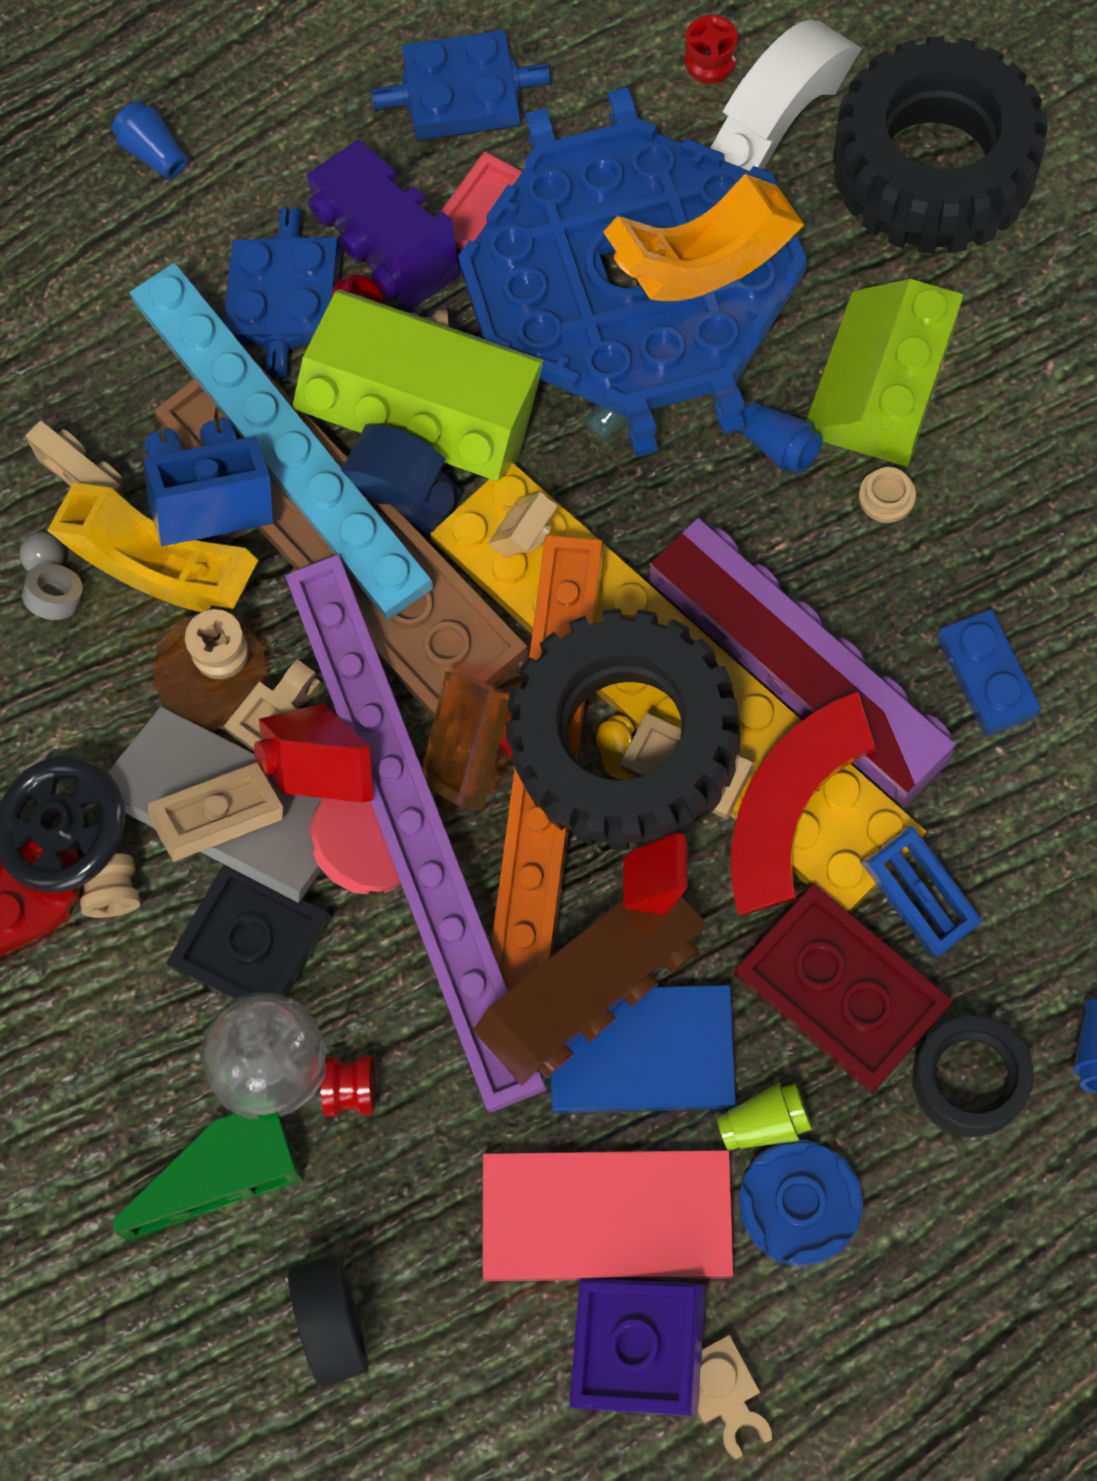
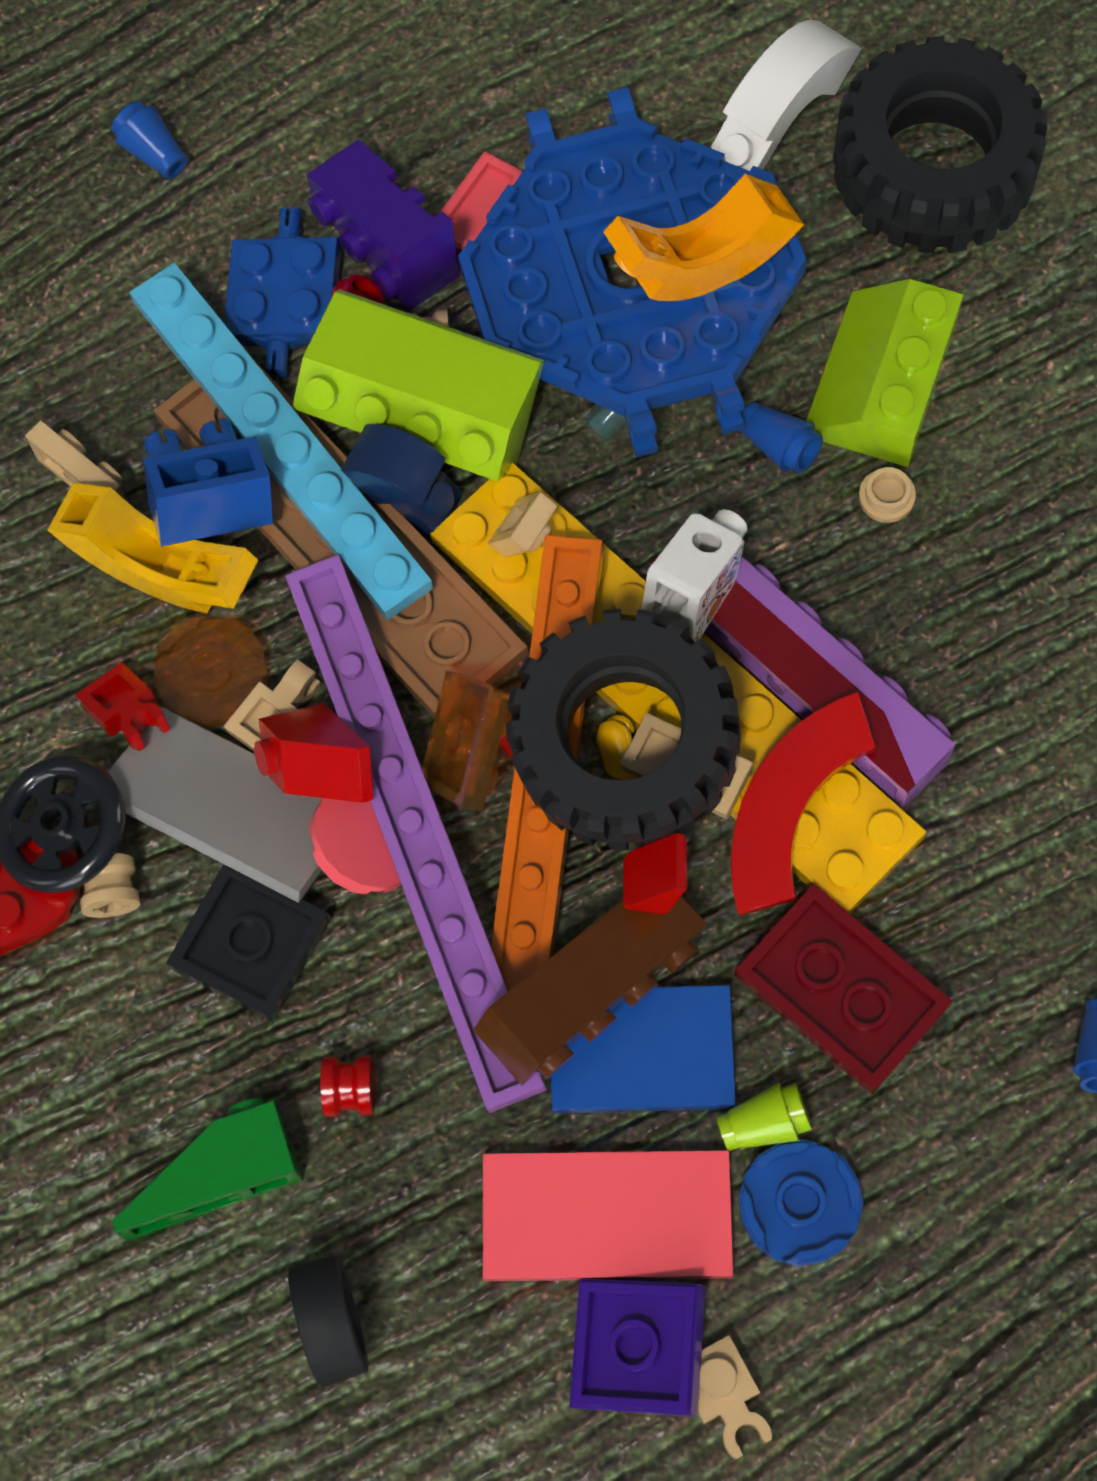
(49, 587): light grey plate -> none
(122, 703): none -> red plate
(215, 811): tan plate -> none
(223, 656): tan wheel -> none
(264, 1055): clear cylinder -> none
(460, 85): blue plate -> none
(696, 571): none -> white torso
(718, 37): red wheel -> none
(897, 897): blue tile -> none
(988, 673): blue plate -> none
(1009, 1047): black tyre -> none

